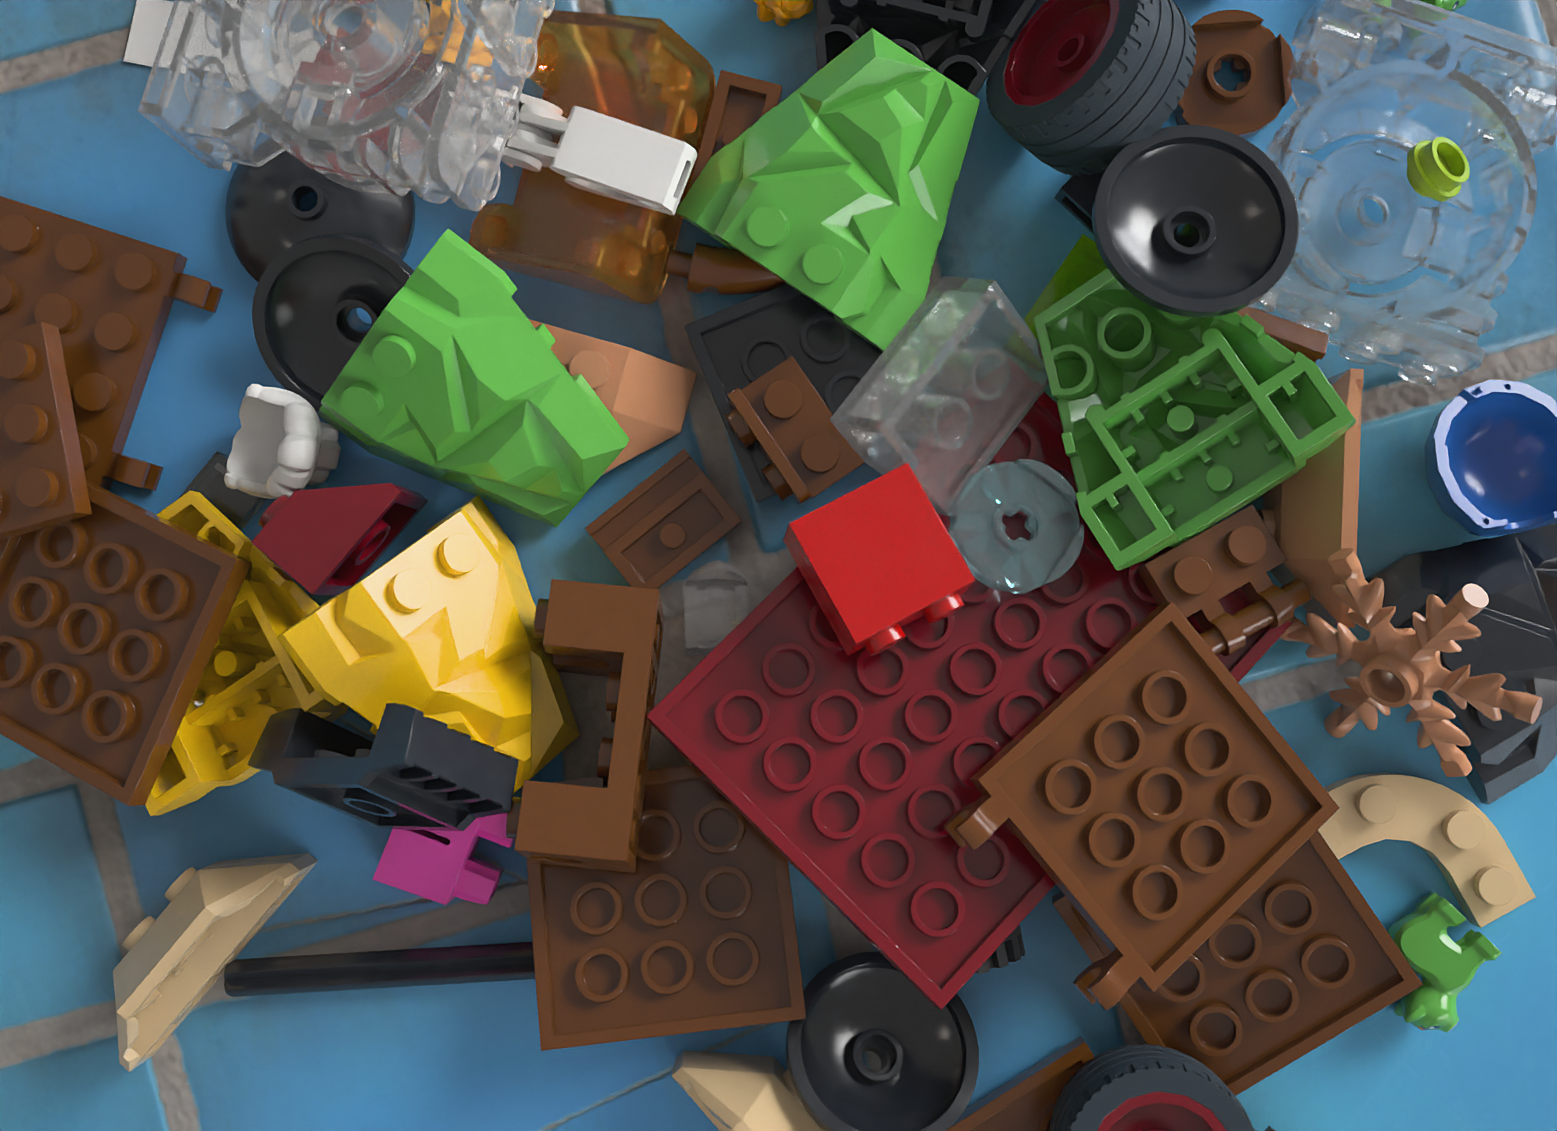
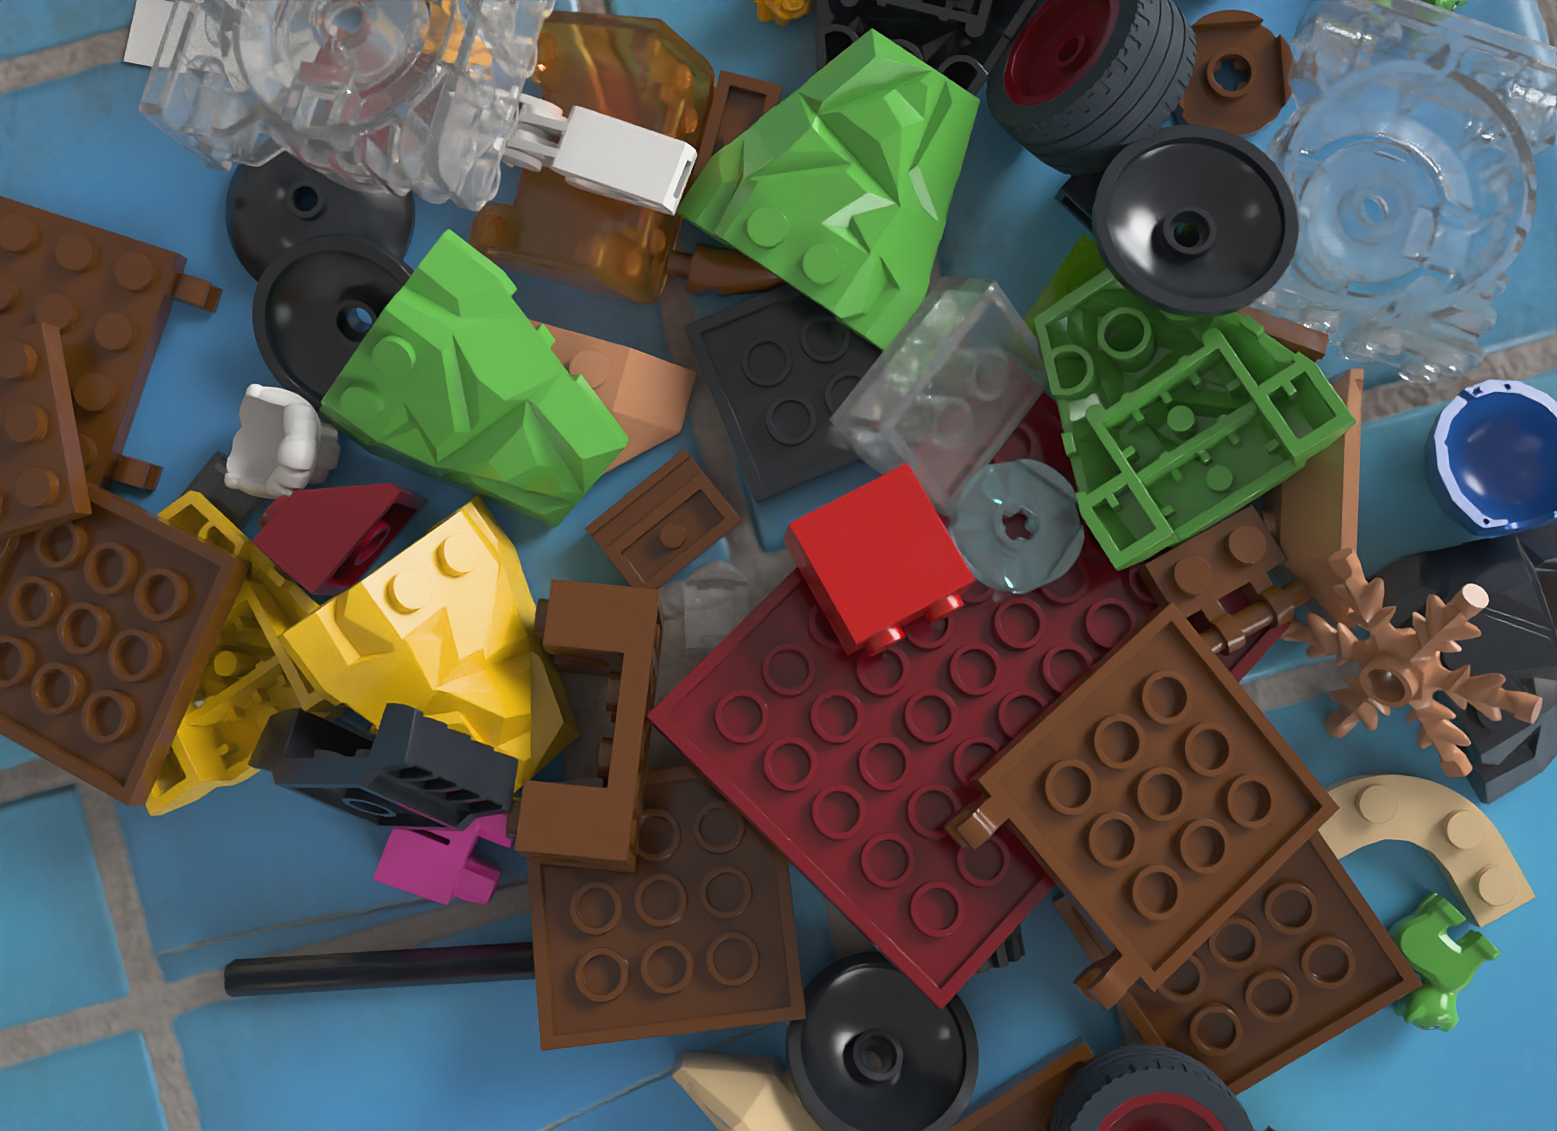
(191, 942): tan wedge -> none
(793, 432): reddish brown bracket -> none
(1437, 168): lime plate -> none

